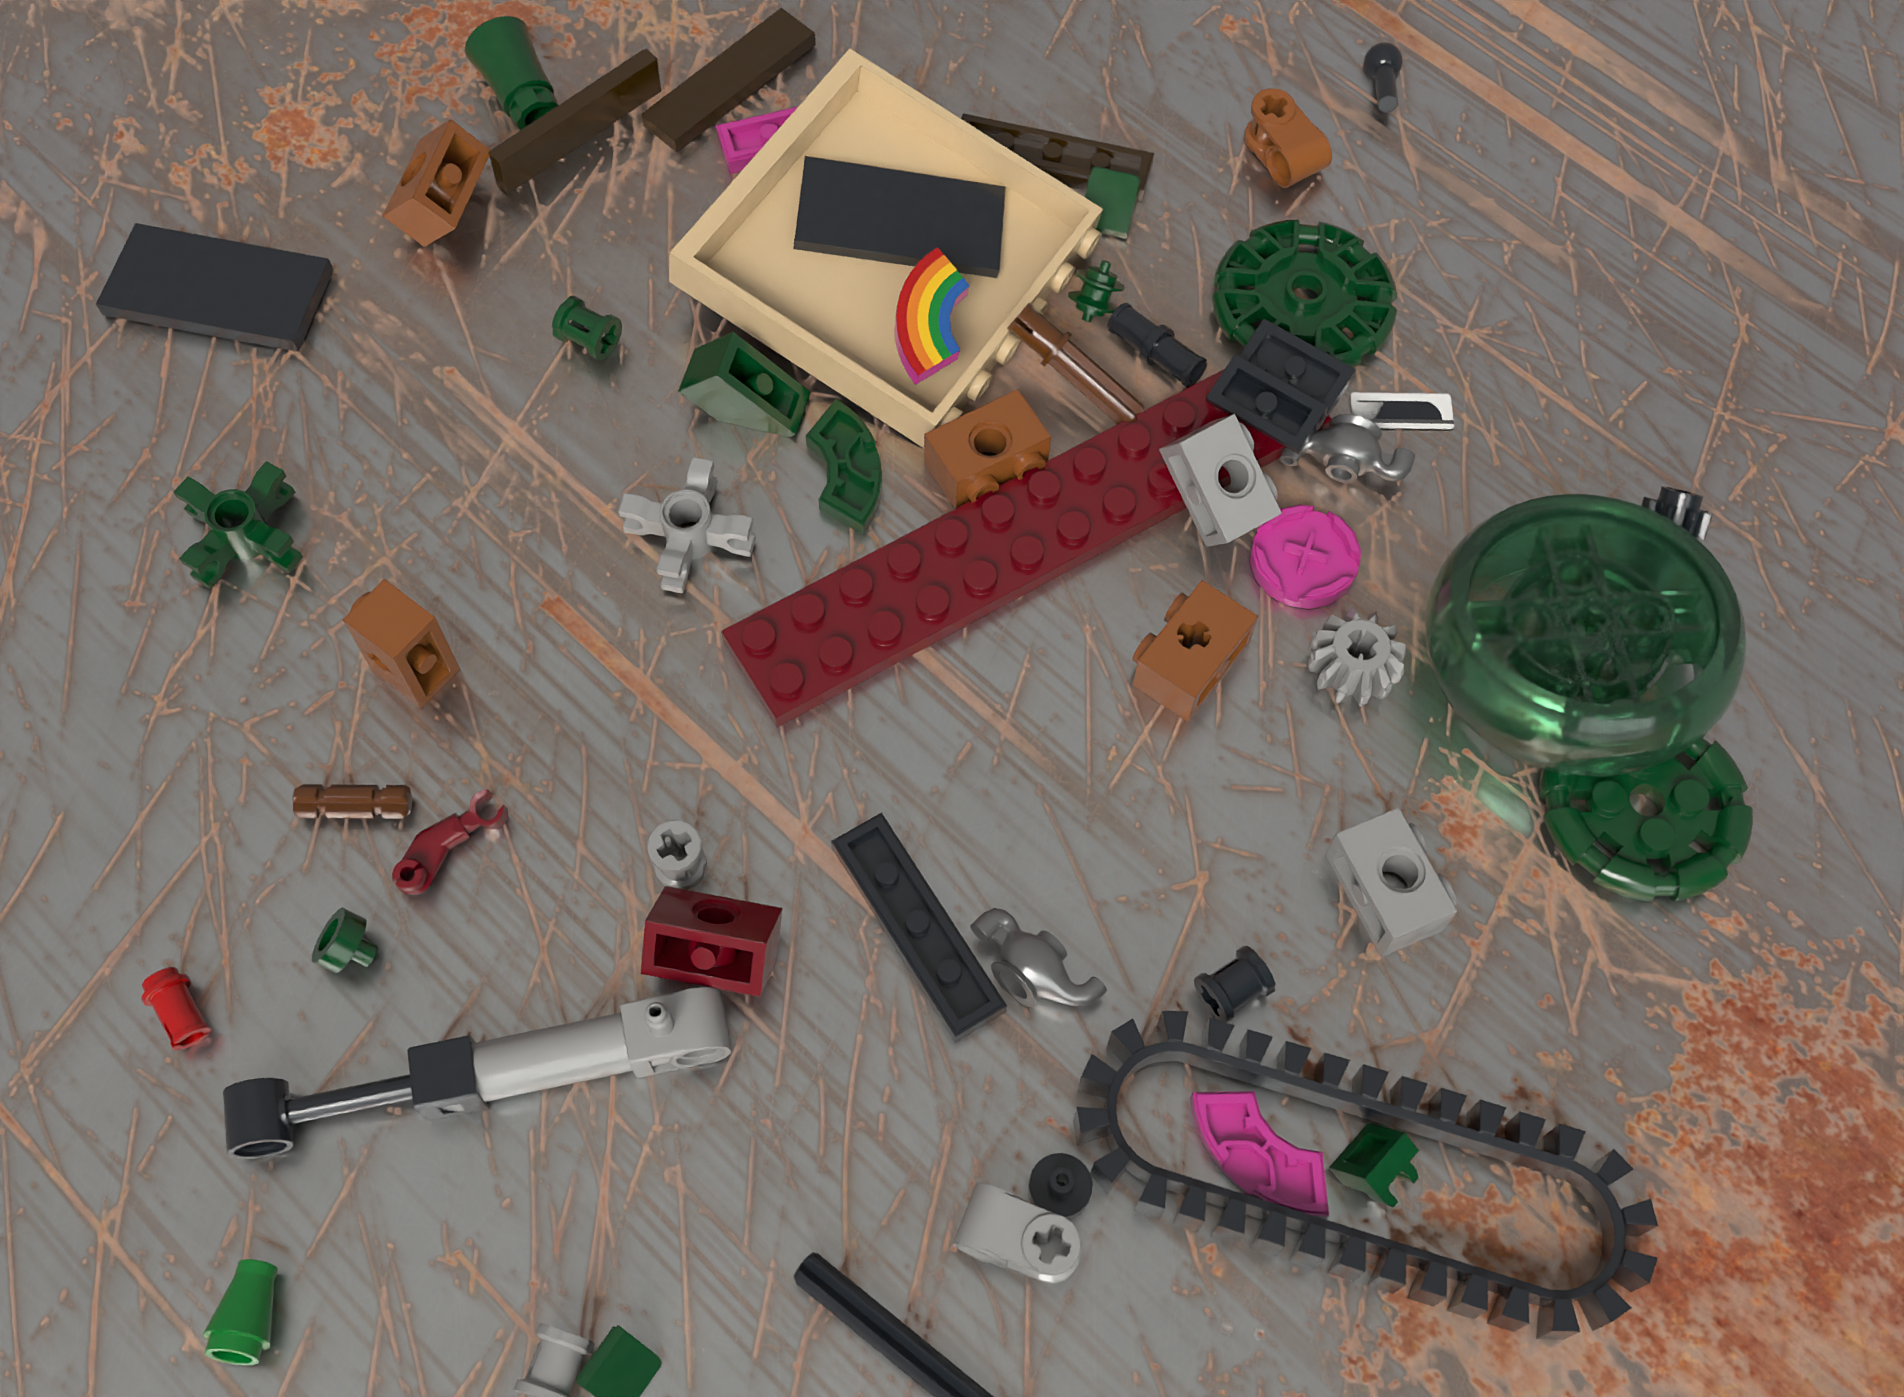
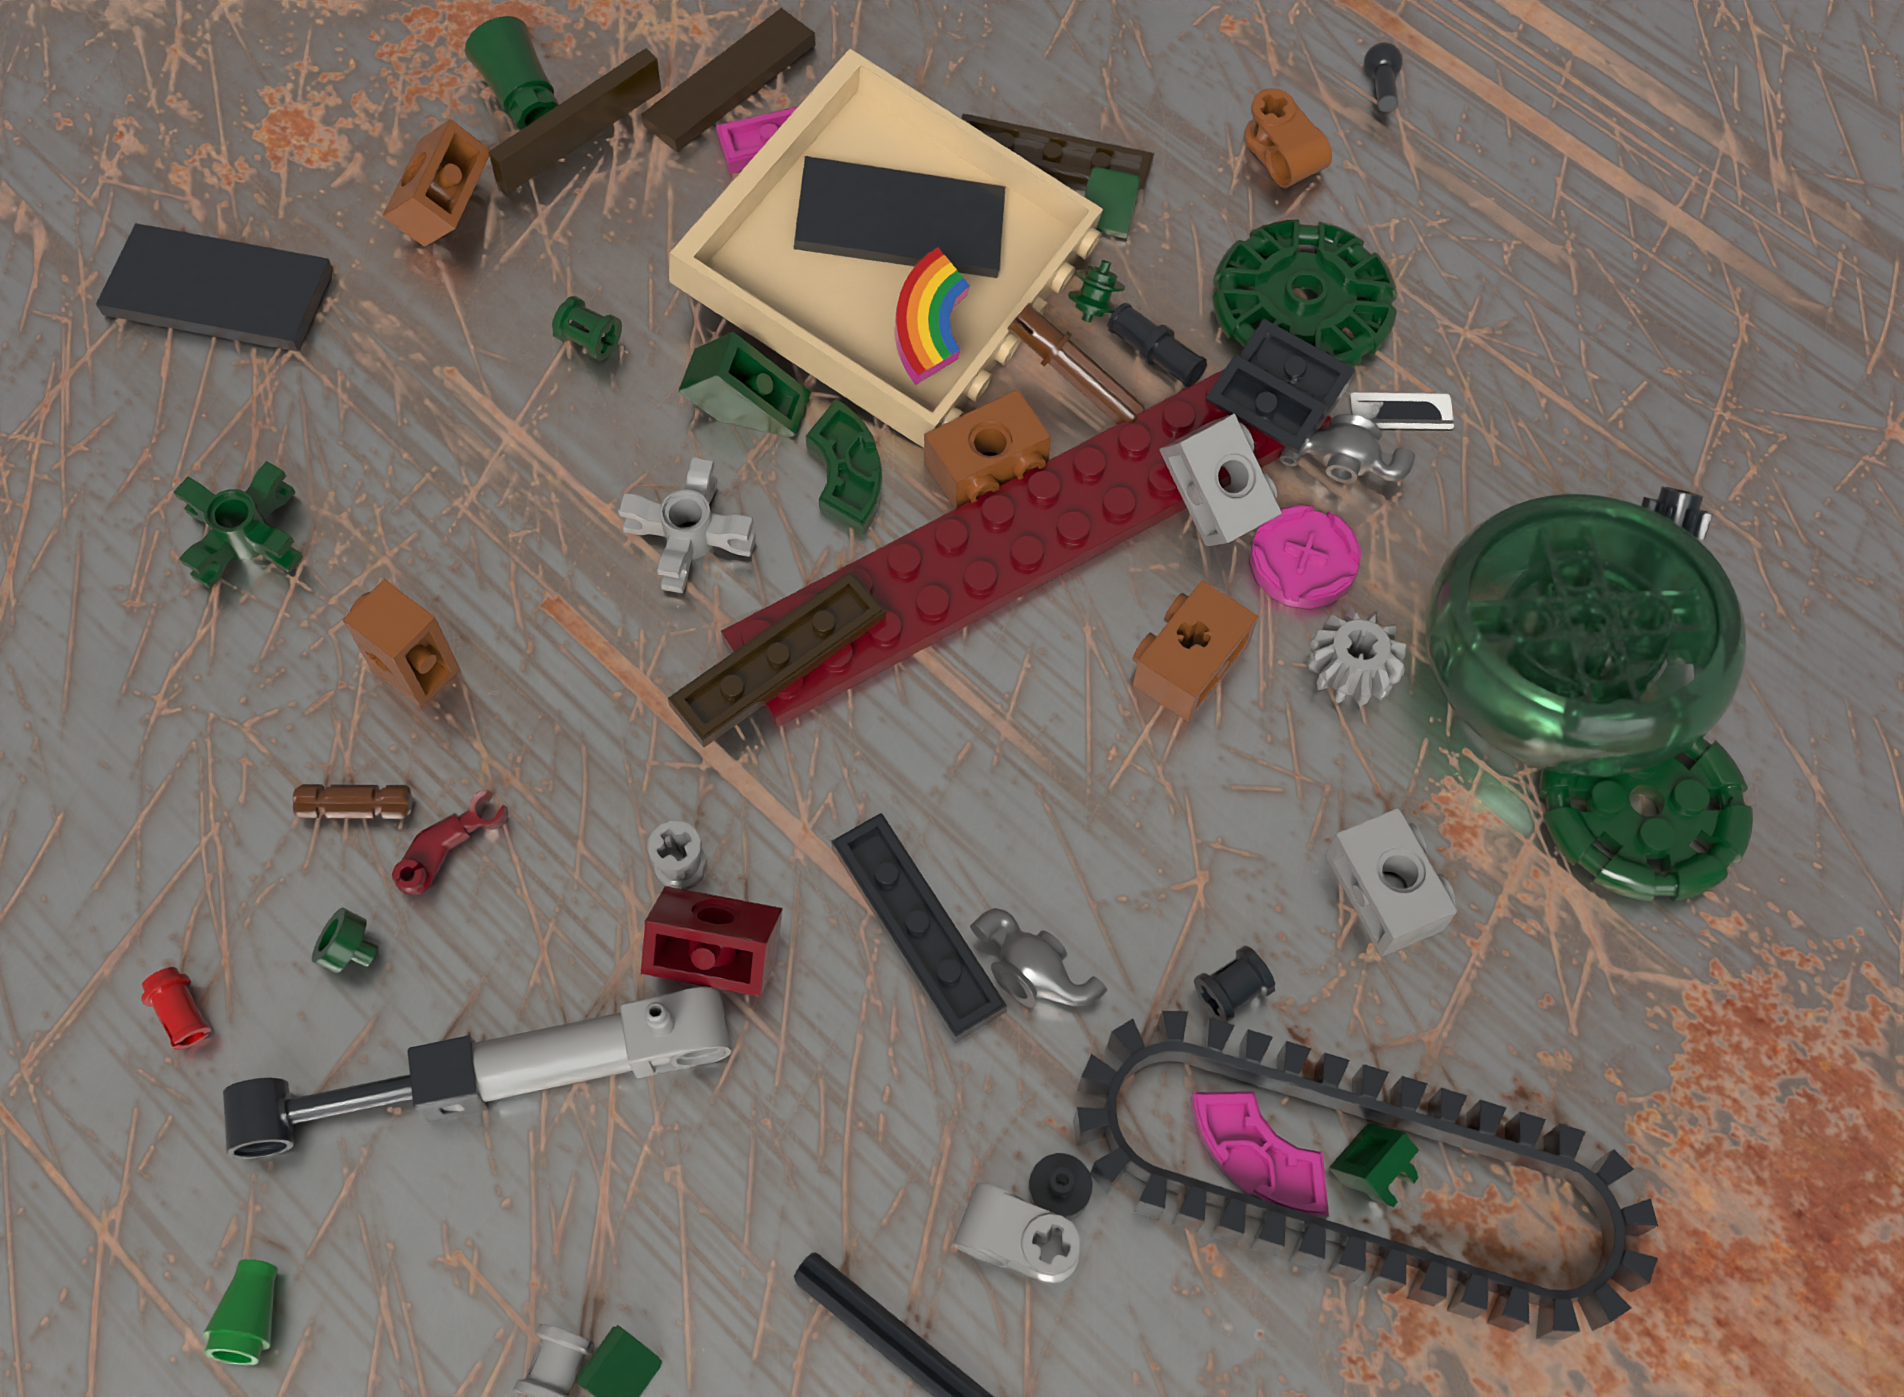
(776, 659): none -> dark brown tile

